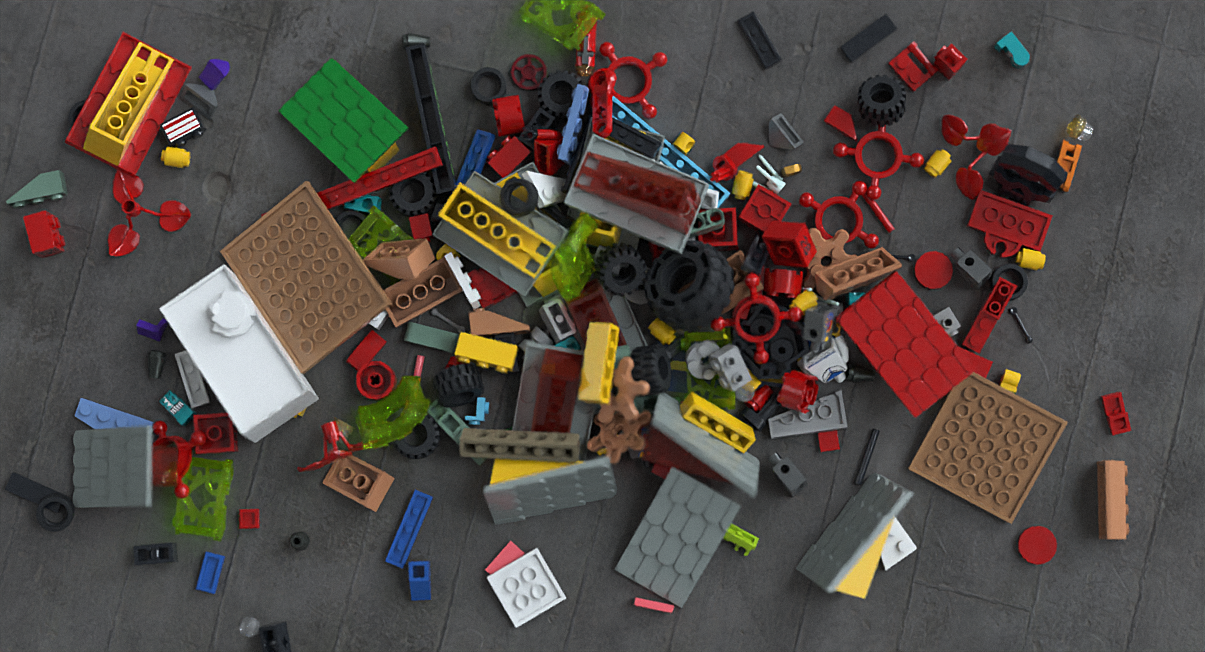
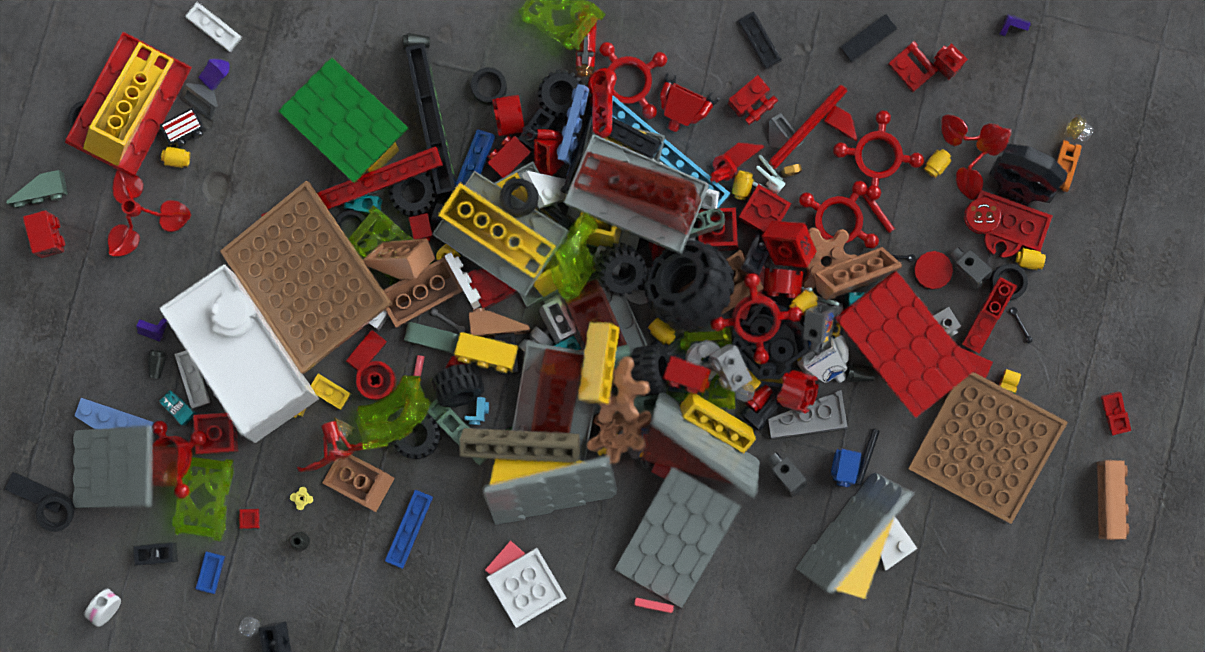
(102, 607): none -> white head
(213, 27): none -> white tile
(301, 493): none -> light yellow plate
(330, 391): none -> yellow plate
(420, 580): blue slope -> none
(528, 71): dark red wheel -> none
(683, 104): none -> red torso
(684, 143): yellow leg -> none
(688, 375): none -> red brick
(741, 538): lime plate -> none
(749, 96): none -> red brick
(806, 128): none -> red axle
(828, 441): red tile -> none
(845, 467): none -> blue brick
(886, 112): black tyre -> none
(982, 215): none -> red head
(1014, 21): none -> dark purple tile
(1014, 50): teal leg -> none
(1037, 545): red tile -> none

